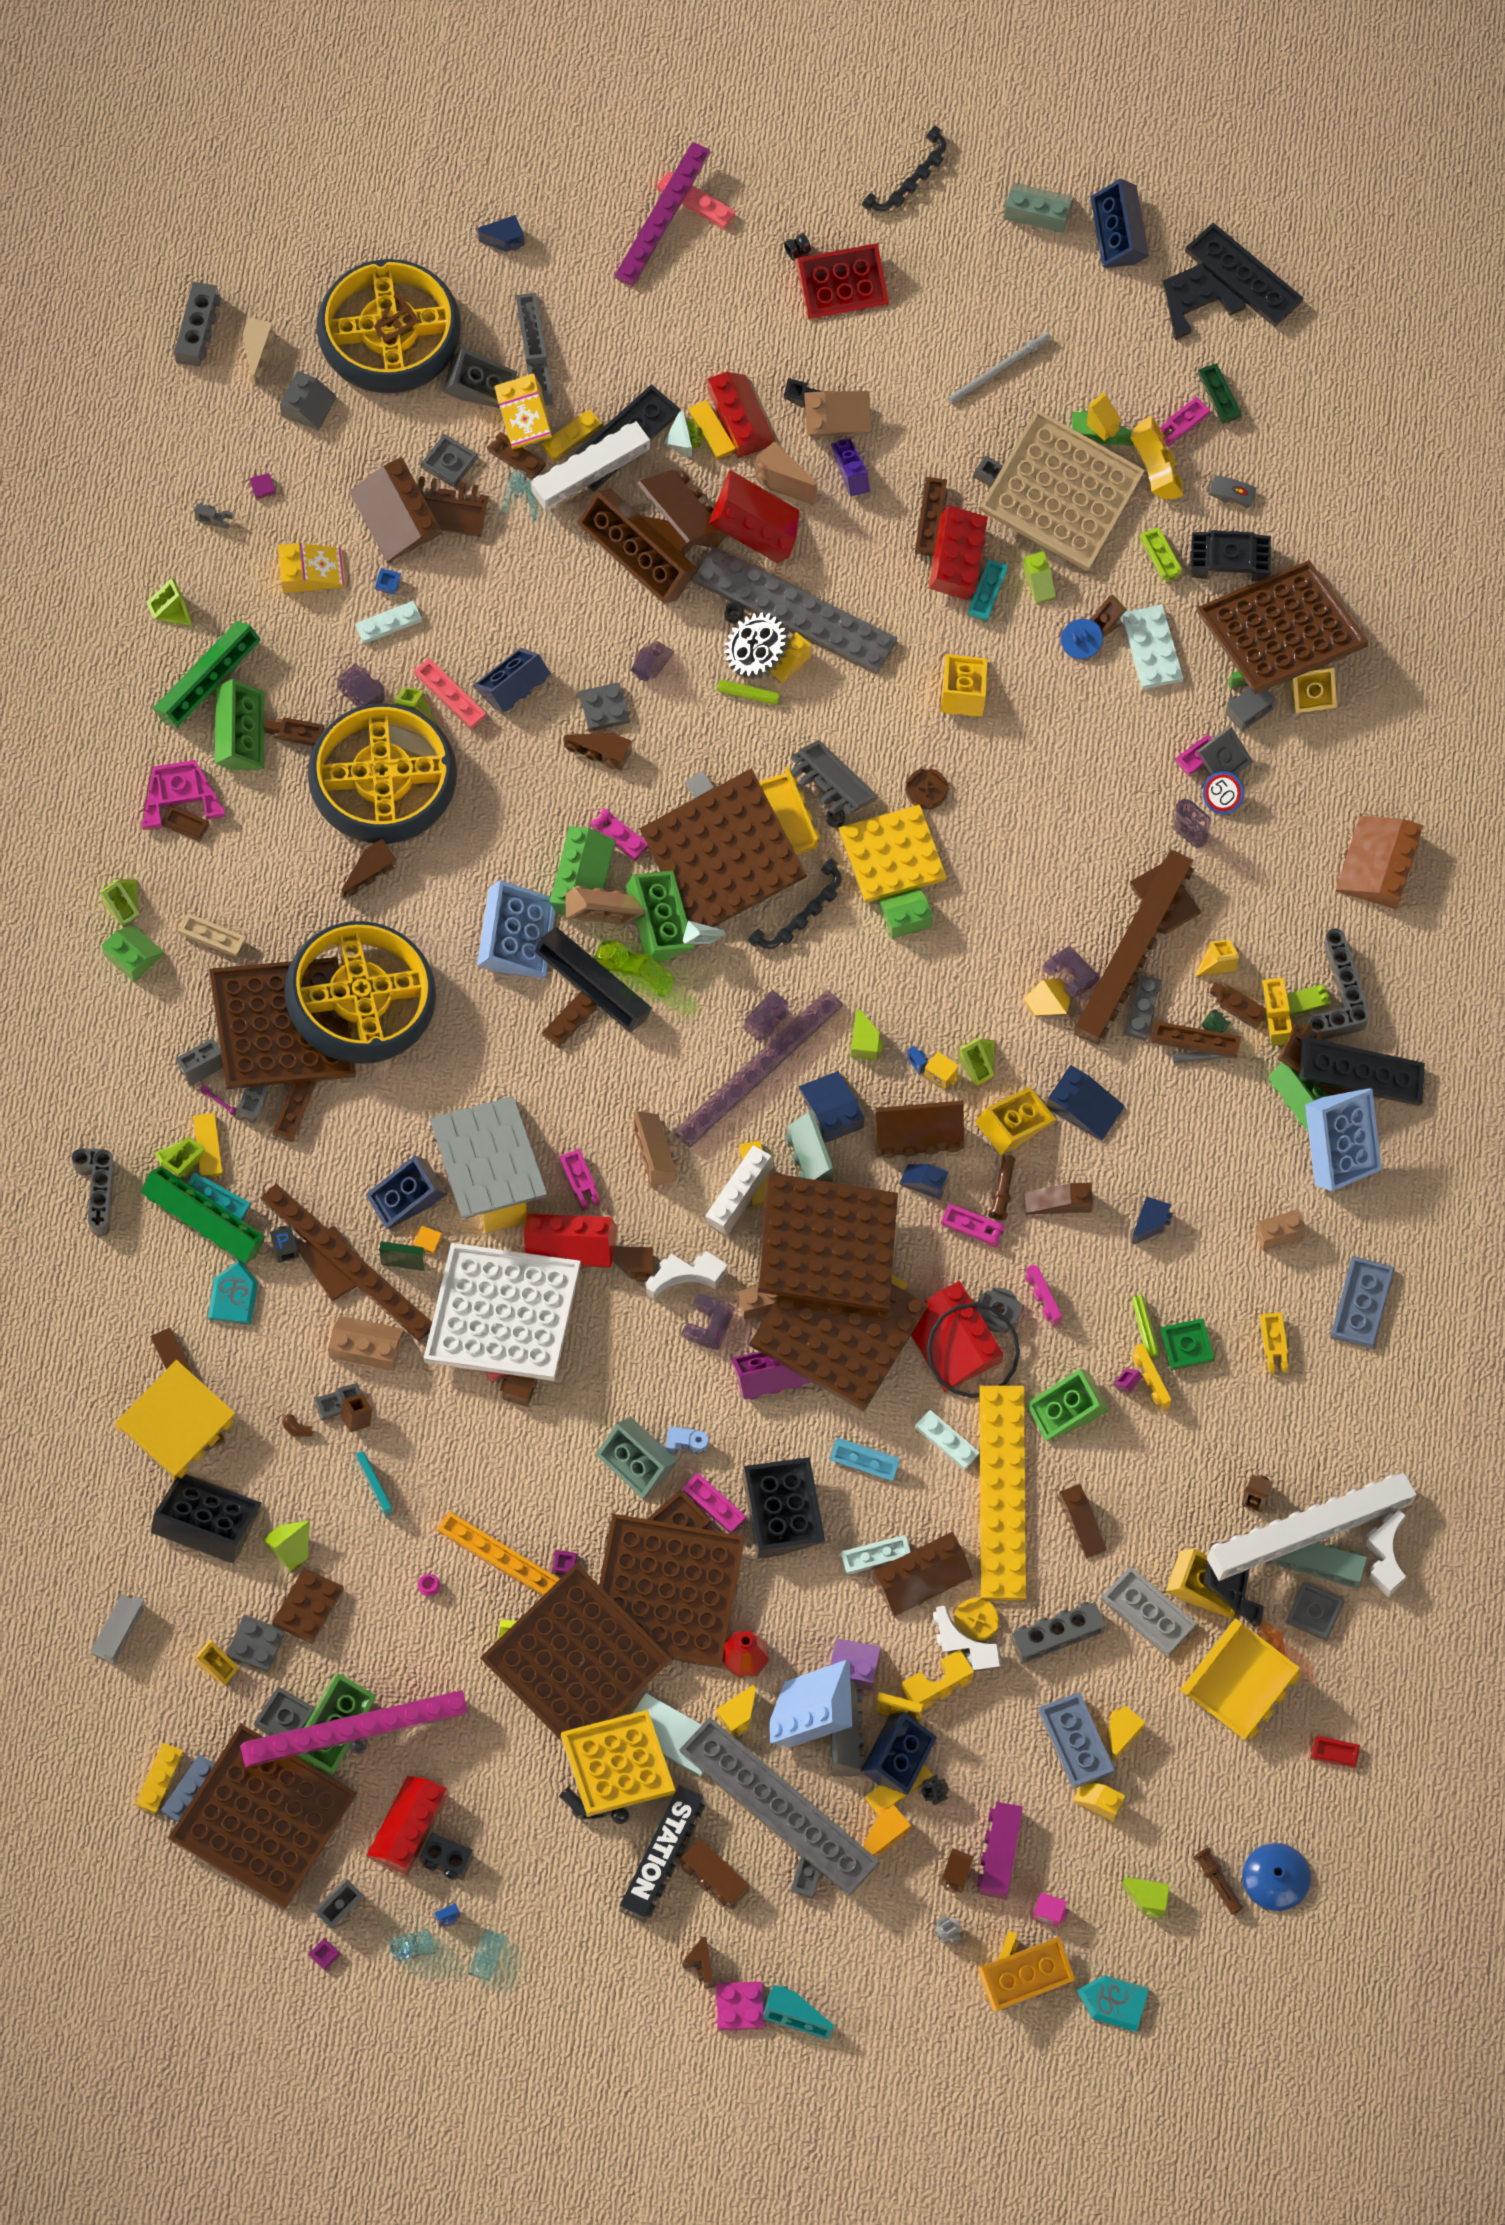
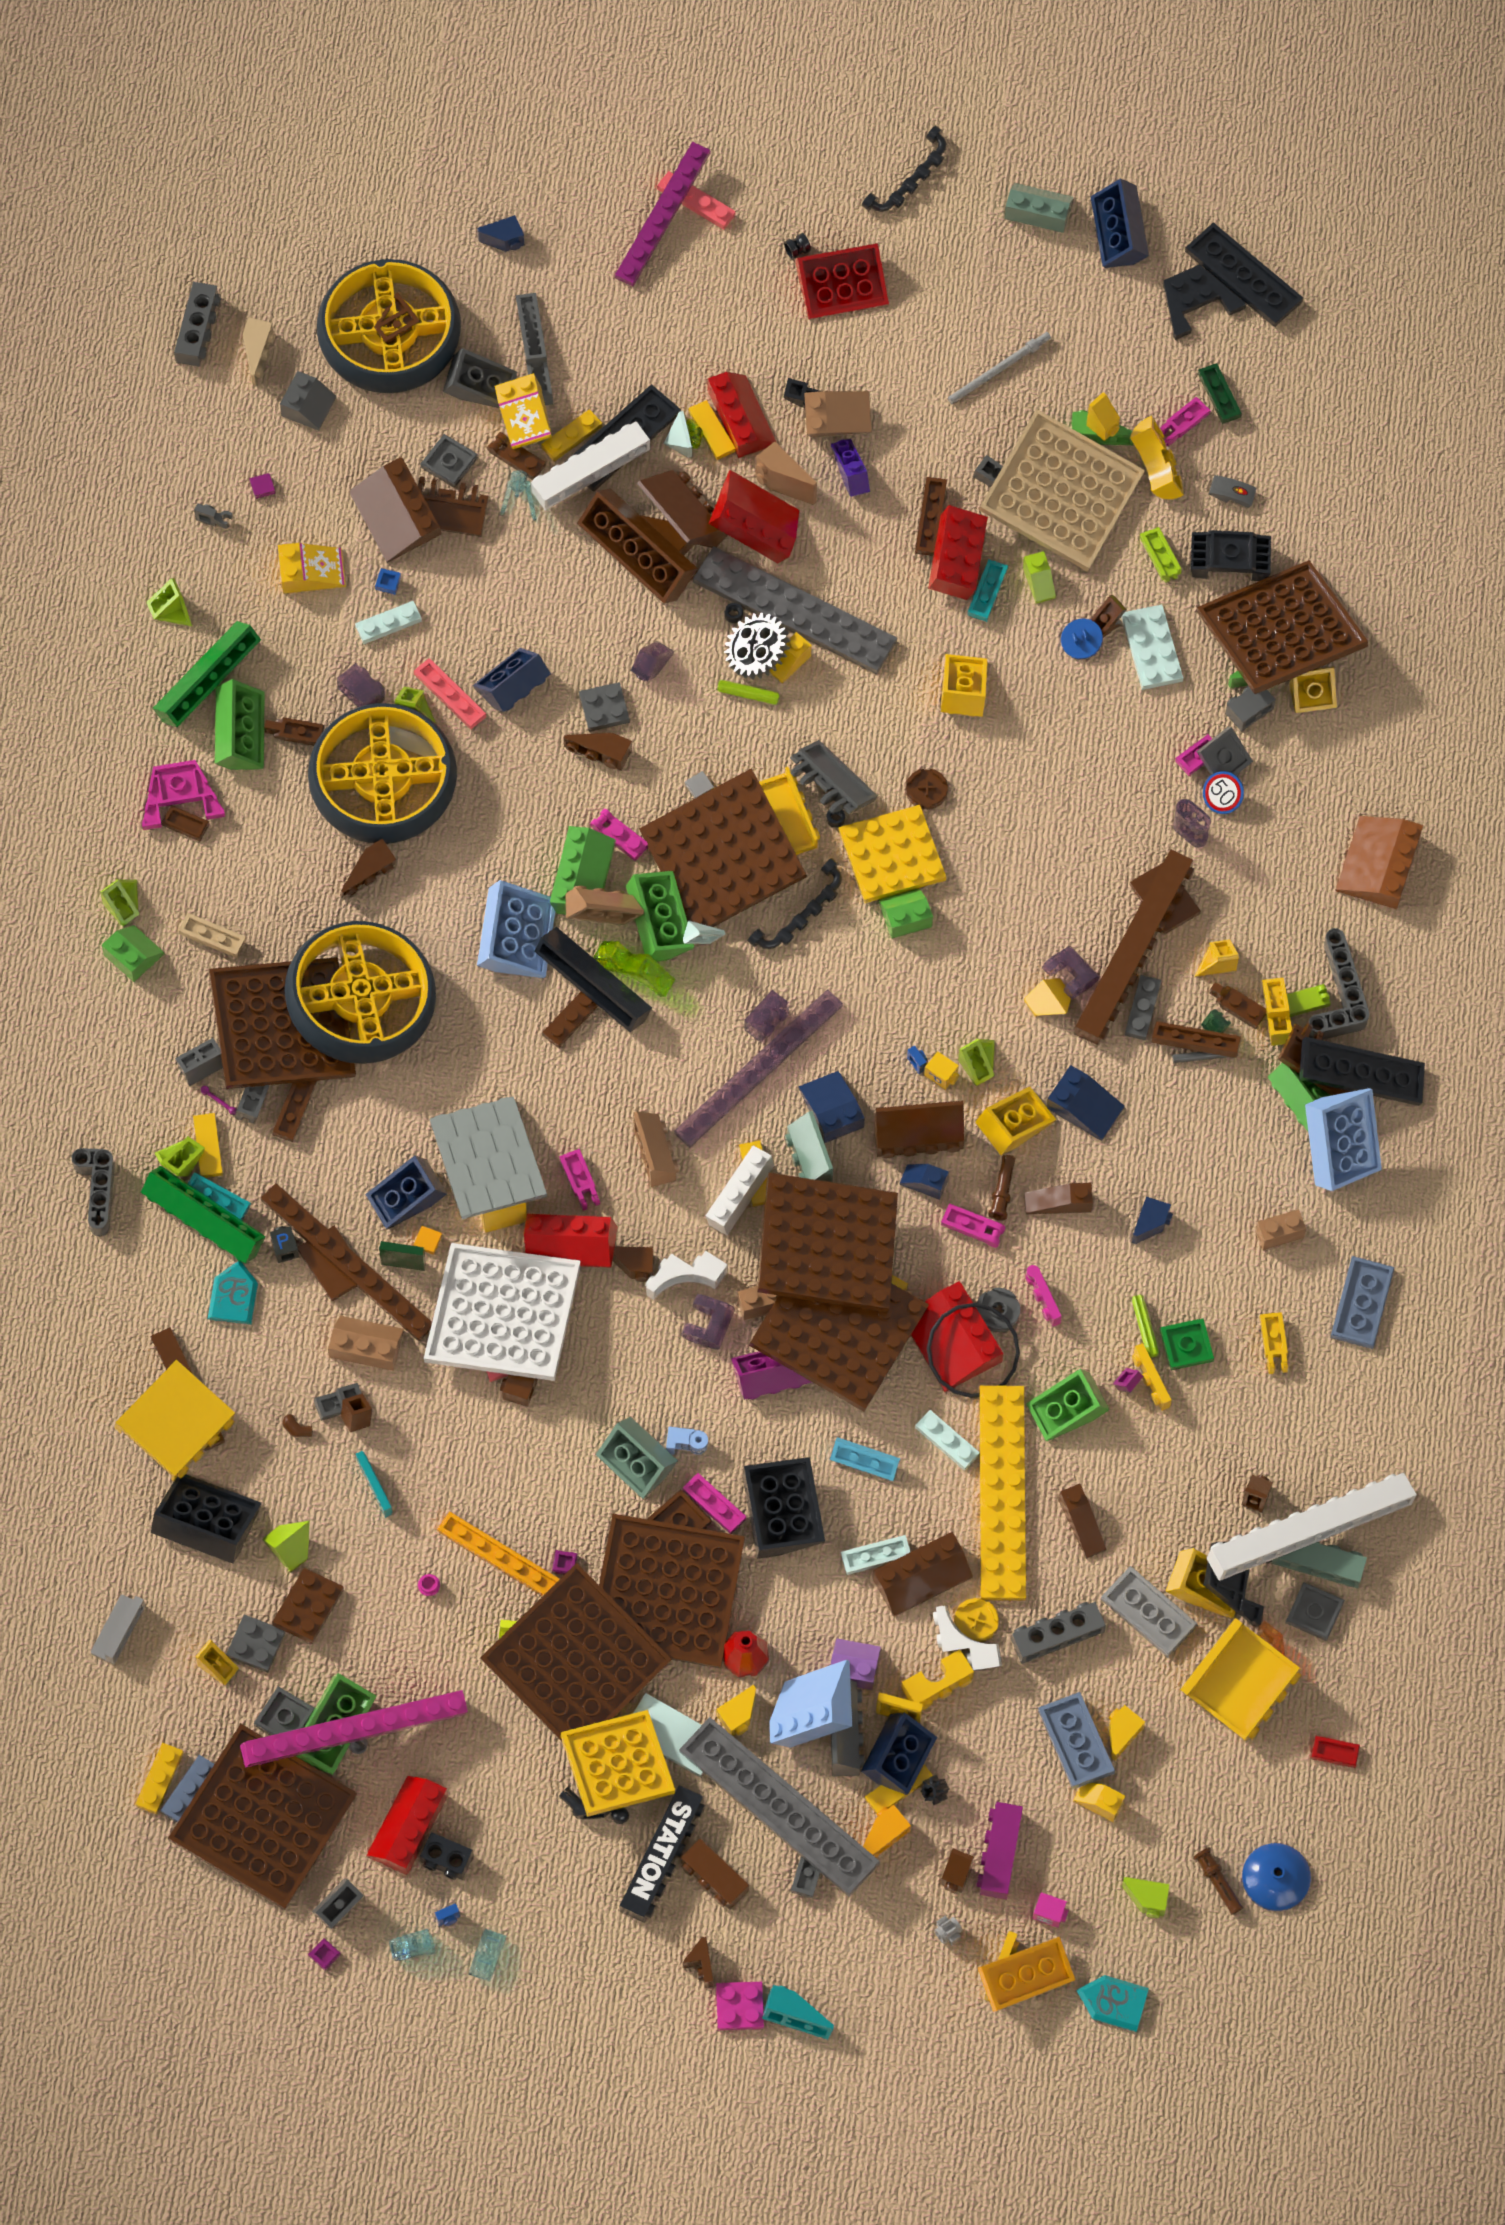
(865, 1038): lime slope -> none
(1386, 1574): white arch -> none

